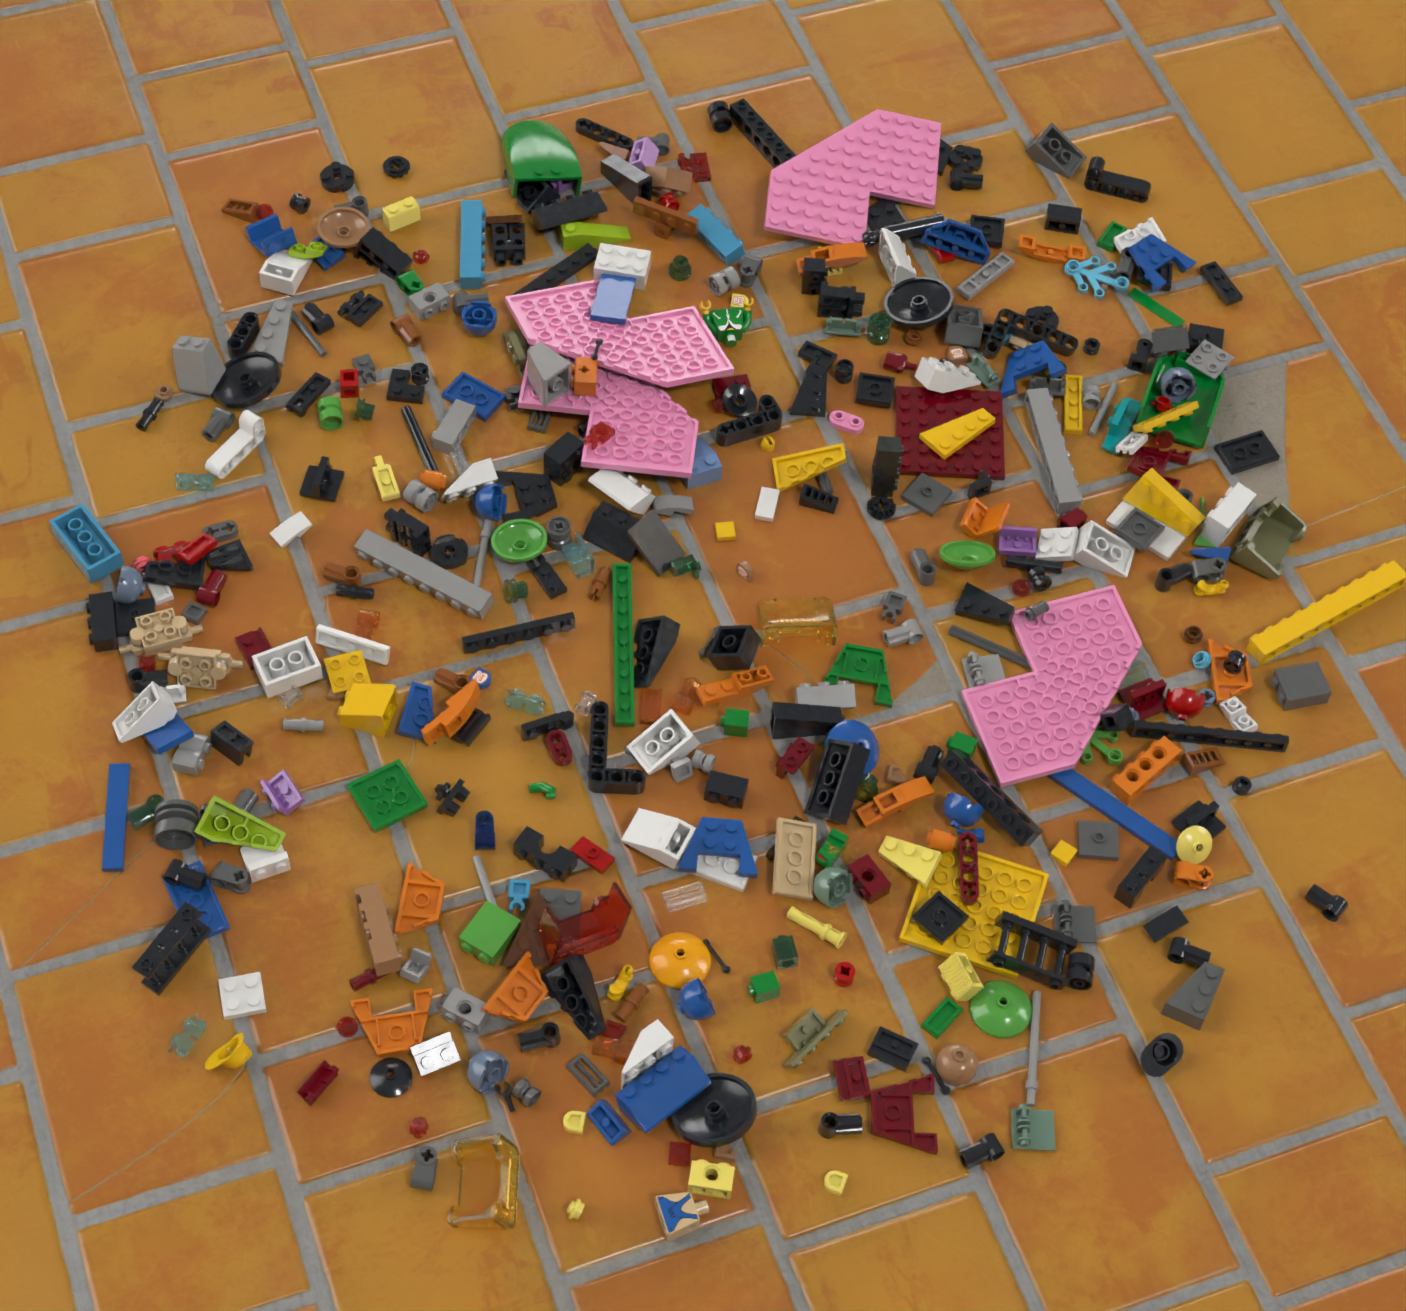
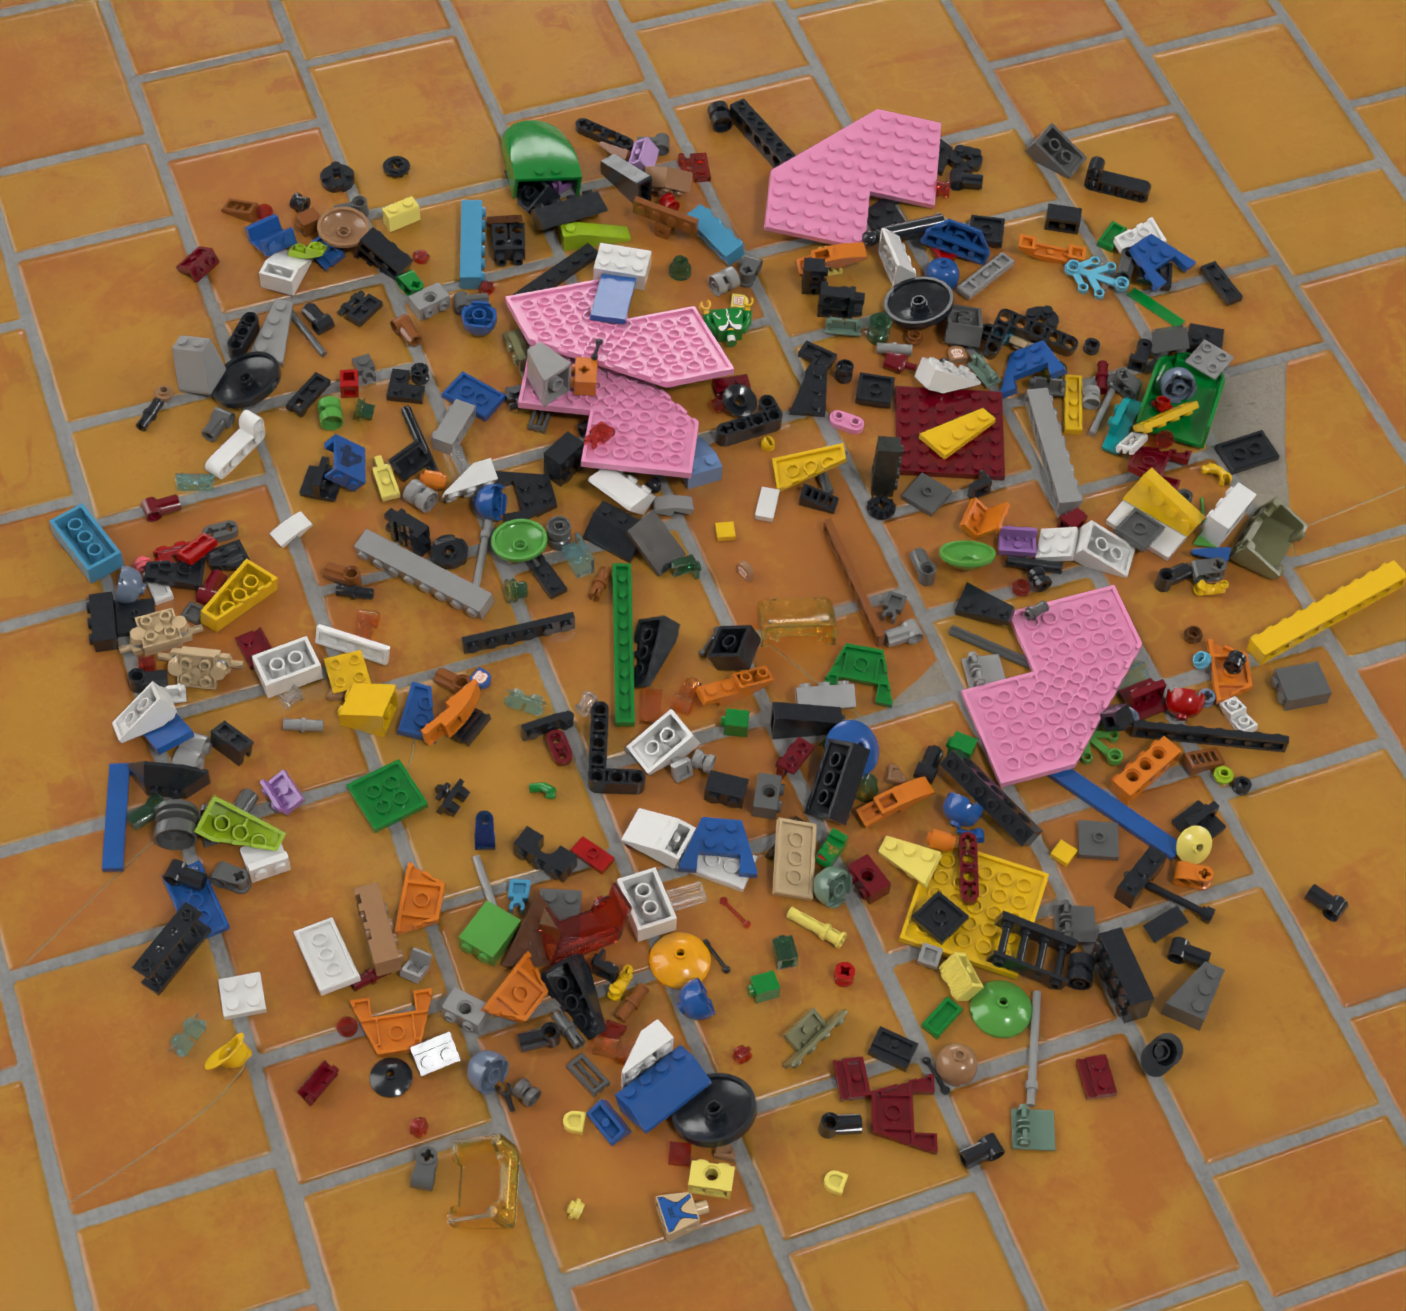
(155, 508): none -> dark red piece
(169, 779): none -> black wedge
(198, 263): none -> dark red bracket
(239, 594): none -> yellow wedge
(307, 222): none -> dark orange brick
(327, 956): none -> white tile
(348, 463): none -> blue panel
(410, 460): none -> black hinge
(487, 287): none -> clear red plate
(568, 1029): none -> dark grey pin
(605, 970): none -> black bracket
(650, 905): none -> white brick
(654, 484): none -> black hinge
(724, 902): none -> clear red hinge
(767, 806): none -> dark grey brick
(853, 582): none -> dark orange tile
(896, 348): none -> light grey pin
(929, 956): none -> light grey tile
(942, 188): none -> clear red wheel
(944, 270): none -> blue cylinder
(1096, 1077): none -> dark red plate
(1101, 376): none -> dark red pin
(1122, 975): none -> black brick
(1126, 383): none -> dark grey piece
(1205, 913): none -> black piece
(1212, 468): none -> yellow piece
(1221, 779): none -> lime plate

